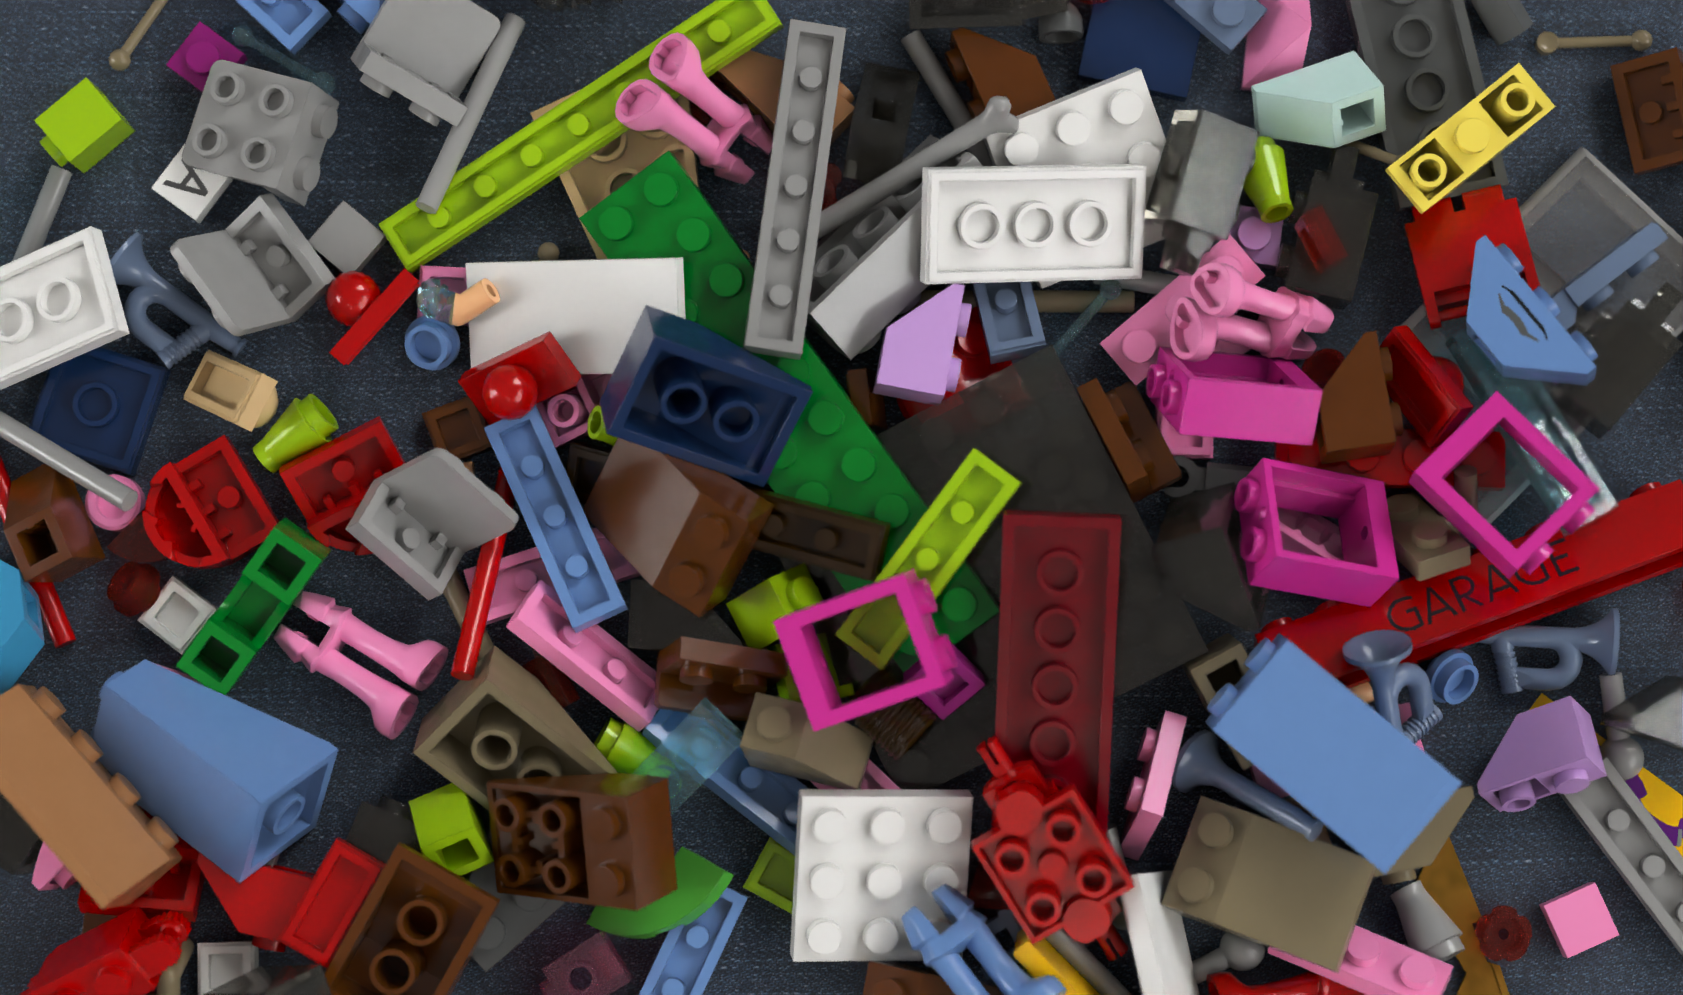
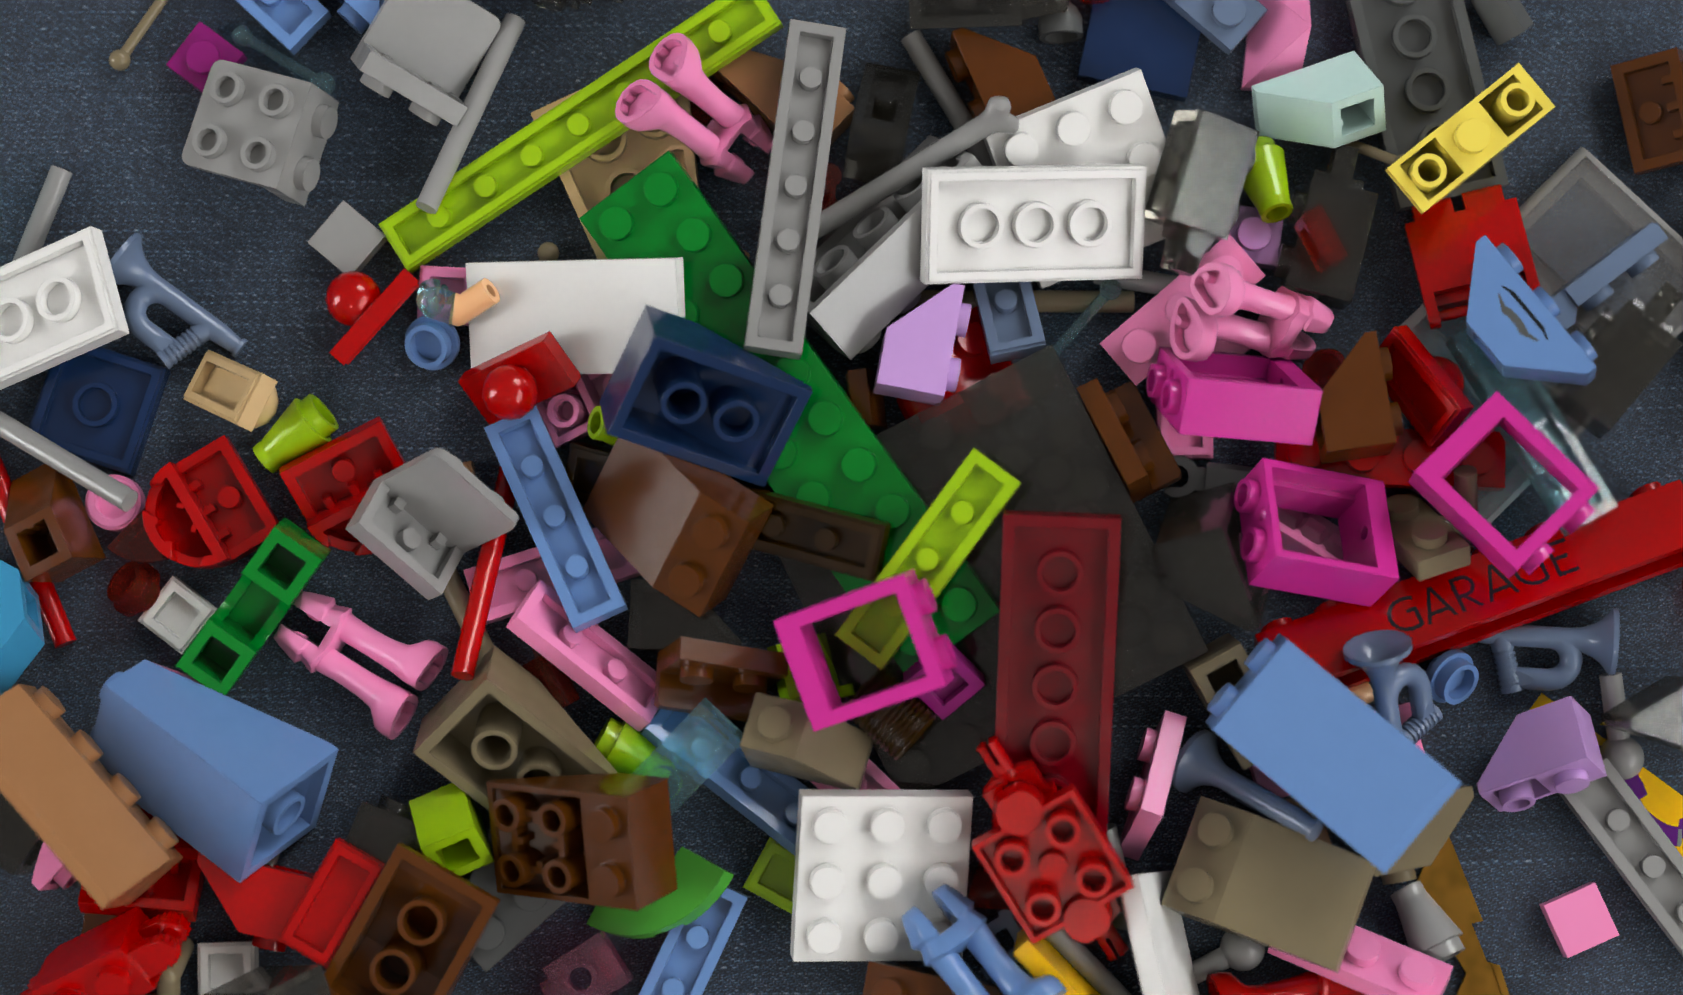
(82, 127): lime brick -> none
(190, 188): white tile -> none
(255, 269): light grey bracket -> none
(458, 428): reddish brown tile -> none
(768, 601): lime brick -> none
(1518, 937): clear red plate -> none
(1548, 41): dark tan hinge -> none

